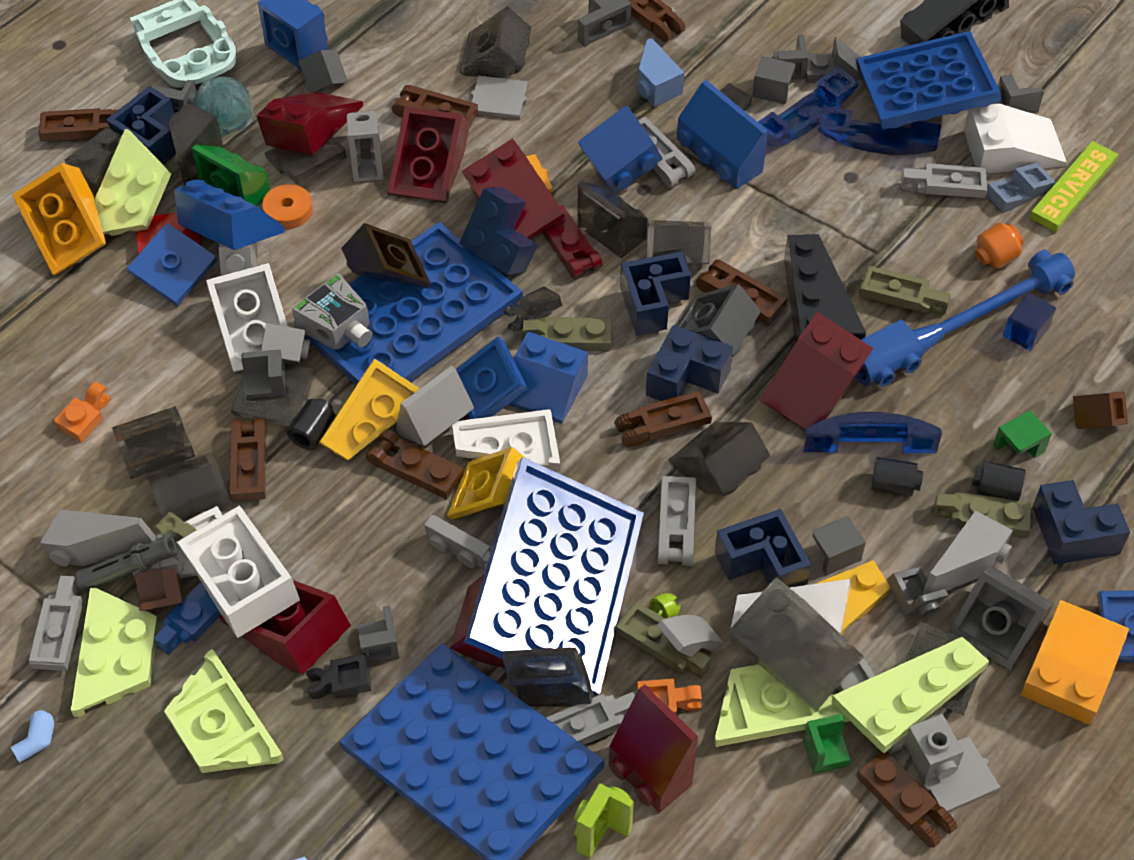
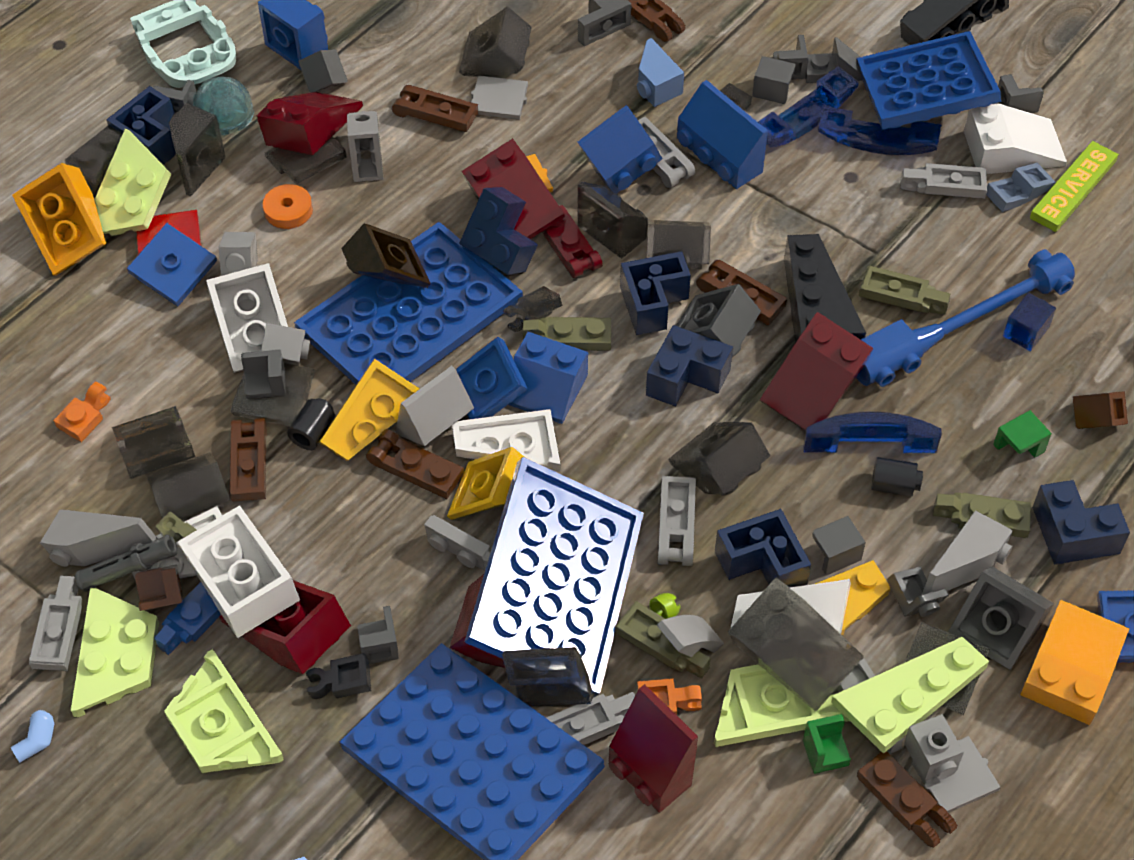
(73, 124): reddish brown hinge -> none
(223, 216): blue slope -> none
(231, 173): green slope -> none
(334, 315): light grey torso -> none
(428, 154): dark red slope -> none
(605, 809): lime bracket -> none
(663, 418): reddish brown hinge -> none
(999, 245): orange head -> none
(999, 480): black brick -> none

